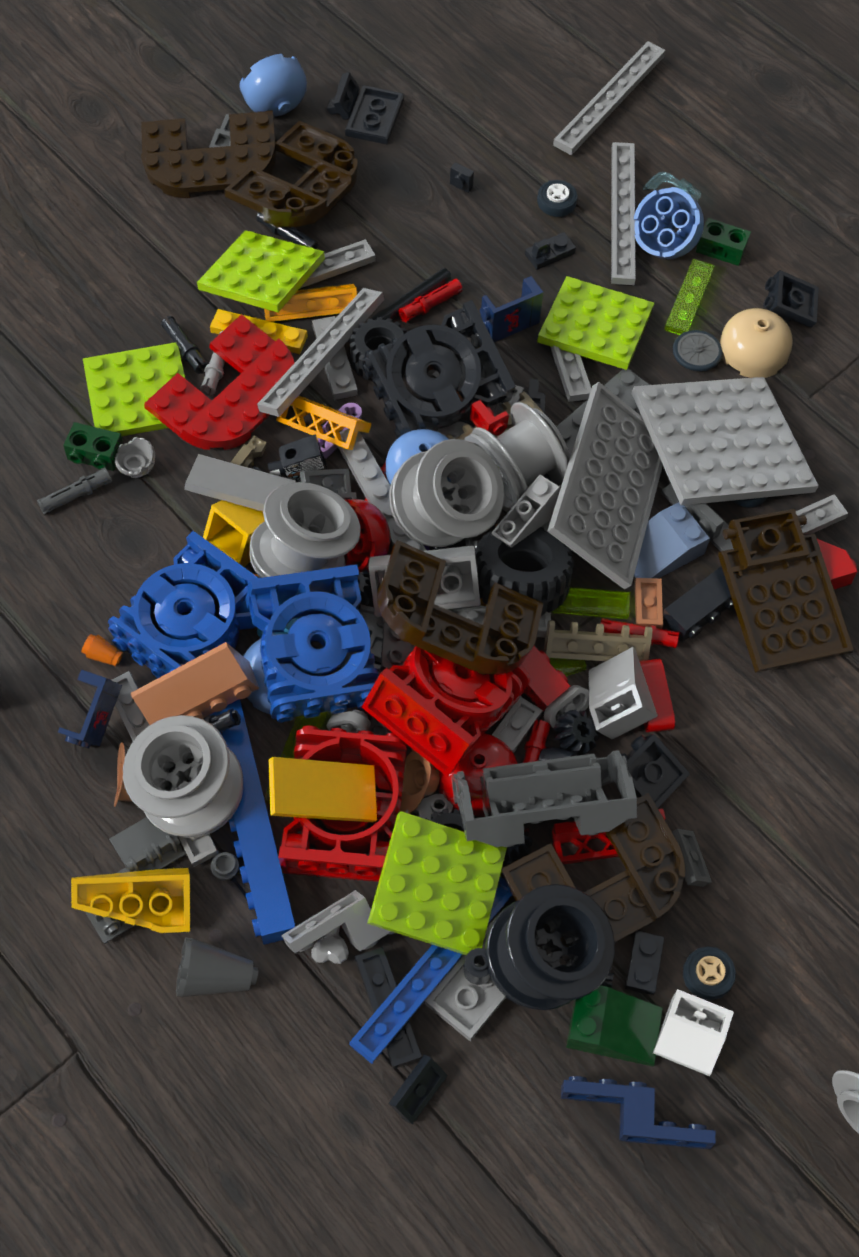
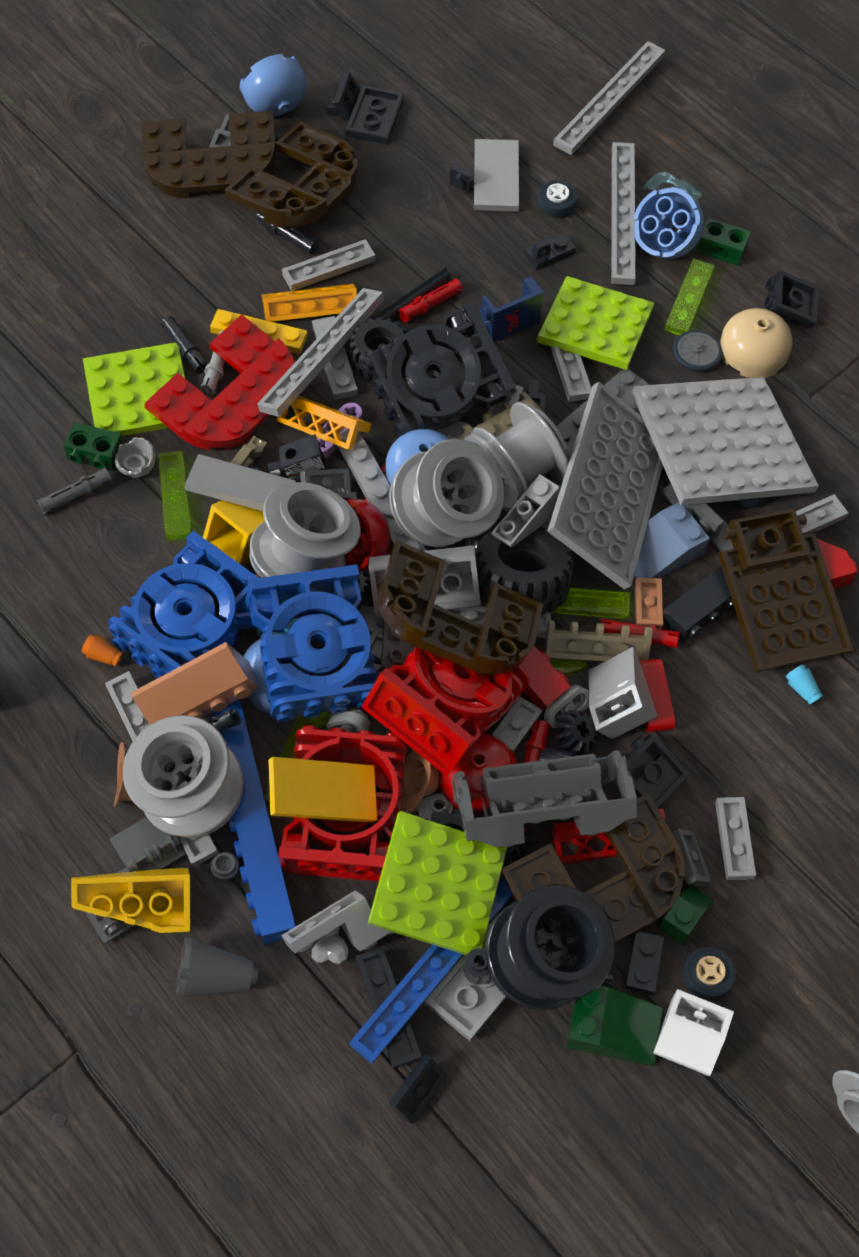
(99, 711): dark blue panel -> none
(174, 496): none -> clear neon green tile
(261, 271): lime plate -> none
(484, 418): red bracket -> none
(496, 175): none -> light grey tile
(637, 1113): dark blue bracket -> none
(685, 914): none -> dark green slope
(735, 838): none -> light grey plate
(804, 684): none -> medium azure cone

